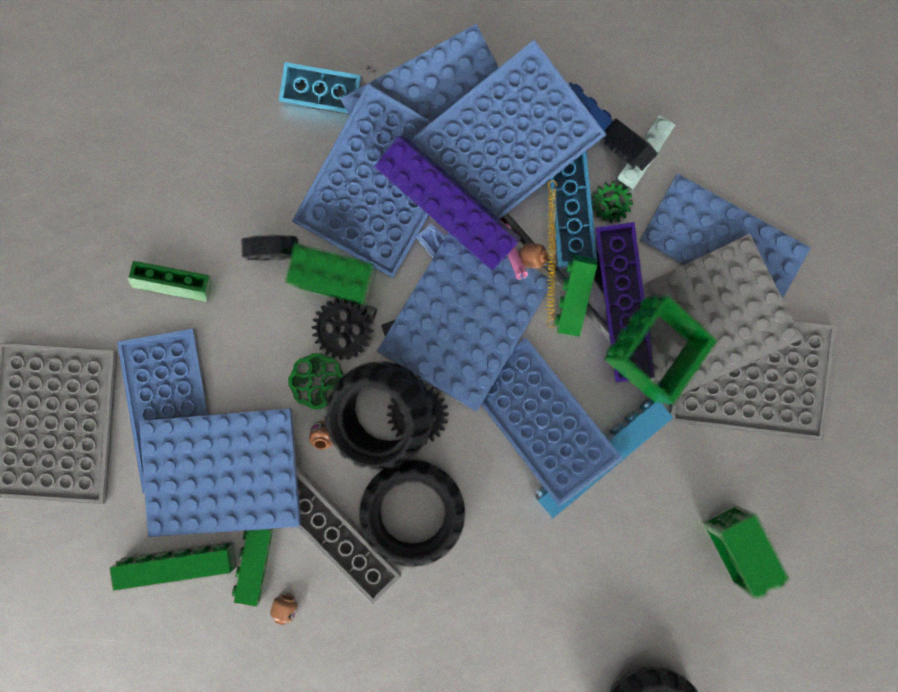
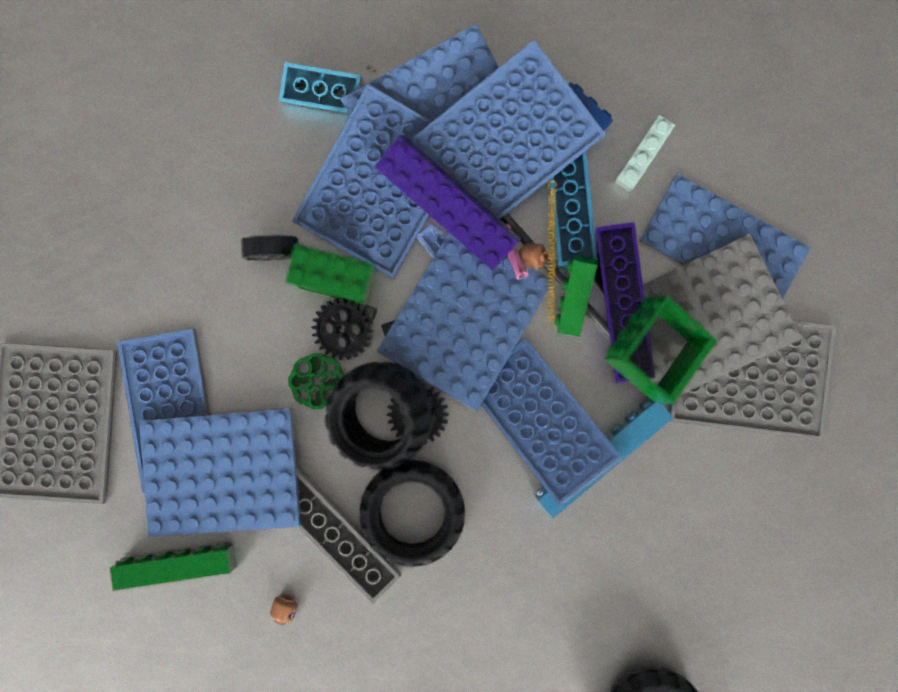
(169, 281): green brick -> none
(253, 566): green brick -> none
(319, 436): nougat head -> none
(618, 205): green gear -> none
(628, 145): black brick -> none
(746, 551): green window -> none

